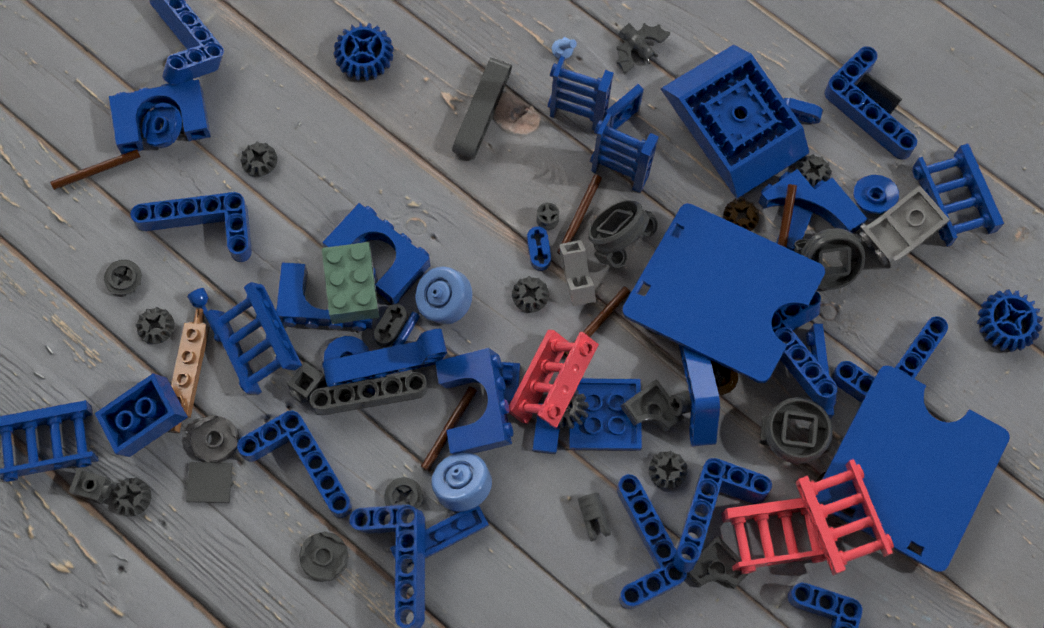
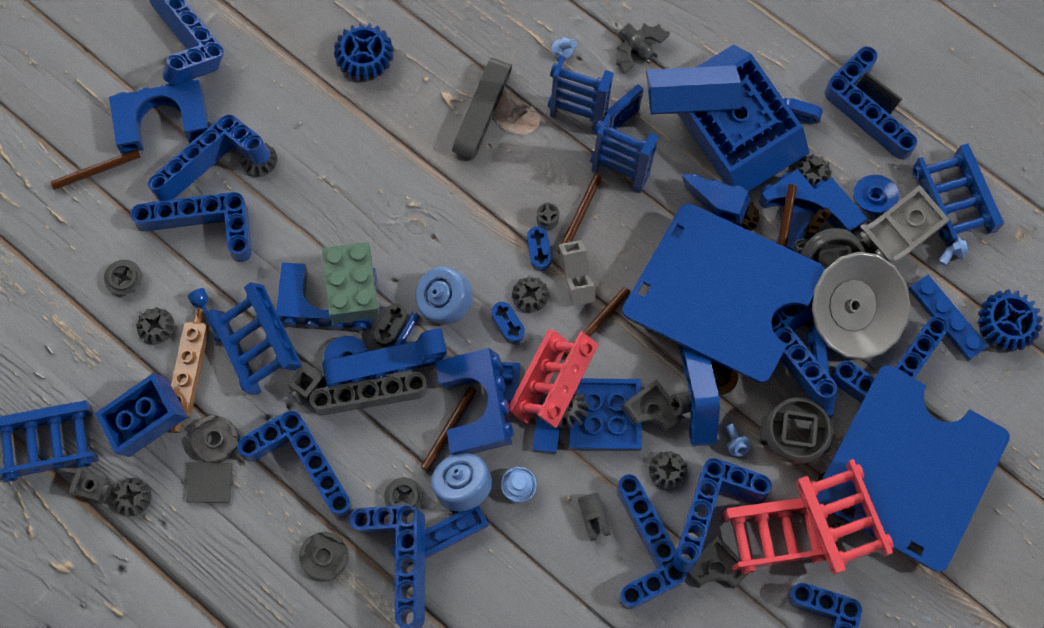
(170, 130): blue tile -> none
(204, 152): none -> blue beam
(410, 262): blue arch -> none
(503, 325): none -> blue beam
(518, 485): none -> light blue plate
(606, 242): dark grey piece -> none
(694, 89): none -> blue slope
(718, 197): none -> blue slope
(739, 445): none -> light blue plate
(816, 223): none -> dark brown gear
(879, 308): none -> light grey dish
(958, 248): none -> light blue plate
(959, 329): none -> blue plate

